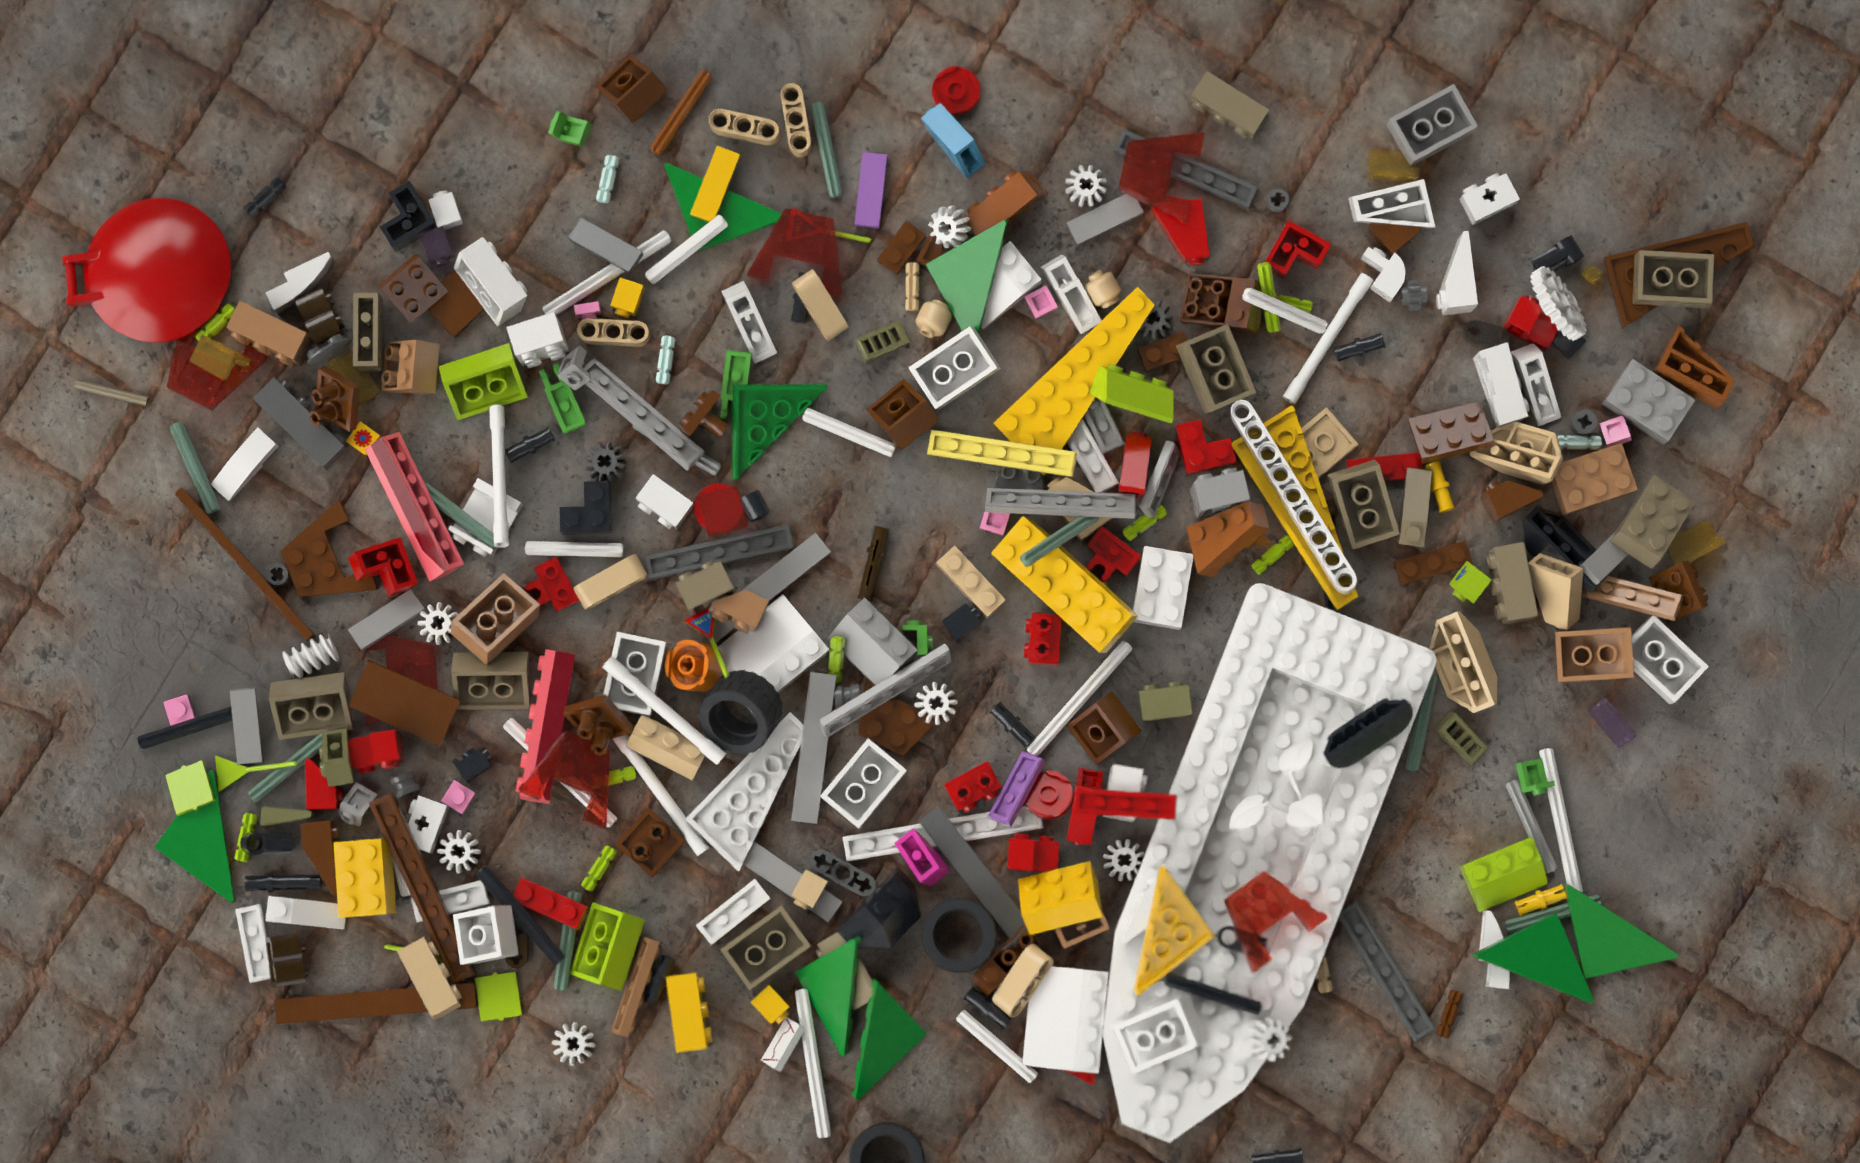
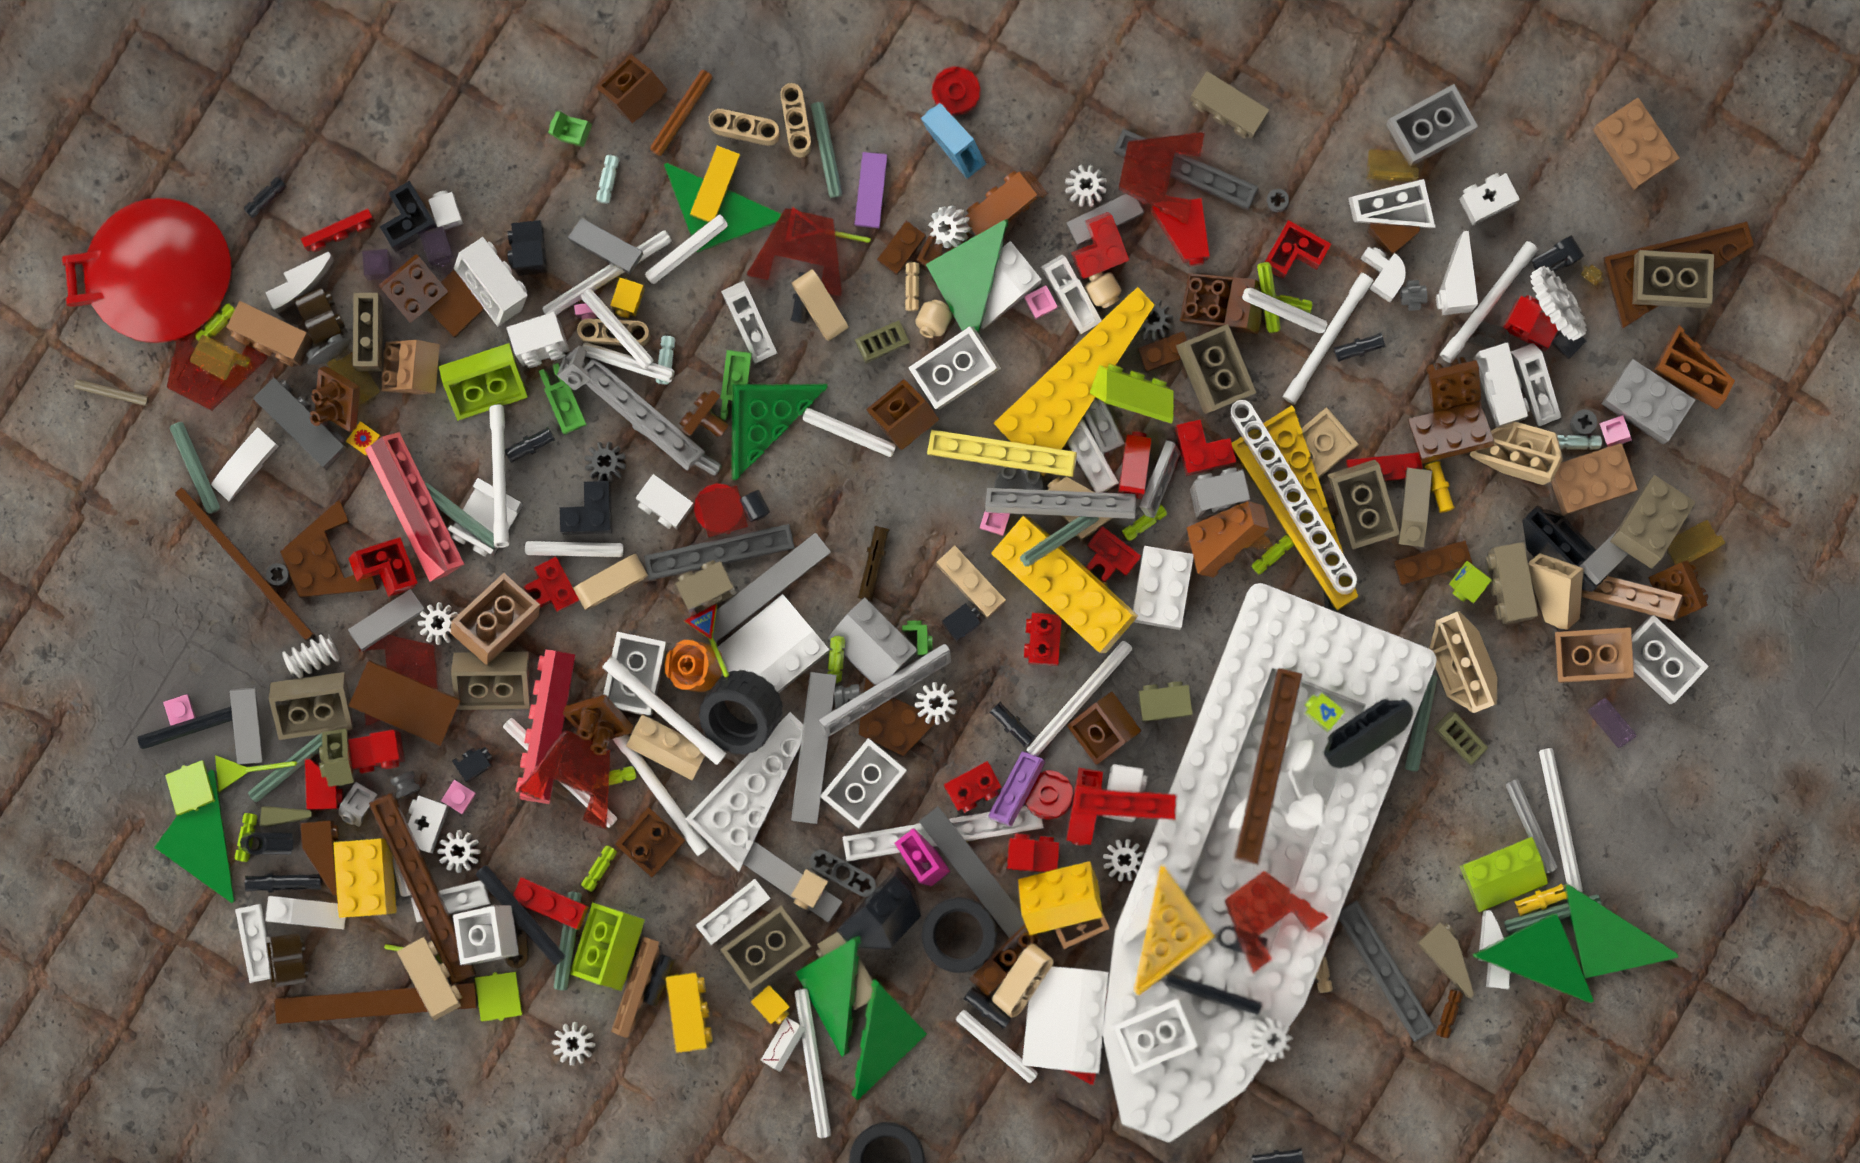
(338, 231): none -> red plate
(377, 264): none -> clear purple brick
(528, 248): none -> black brick
(617, 328): none -> white axle
(627, 362): none -> white axle
(741, 608): medium nougat slope -> none
(1106, 247): none -> red brick
(1268, 766): none -> reddish brown tile
(1323, 711): none -> lime brick
(1445, 952): none -> dark tan slope
(1454, 384): none -> reddish brown plate
(1458, 342): none -> white piece
(1507, 498): reddish brown slope -> none
(1533, 777): bright green bracket -> none
(1636, 143): none -> medium nougat brick

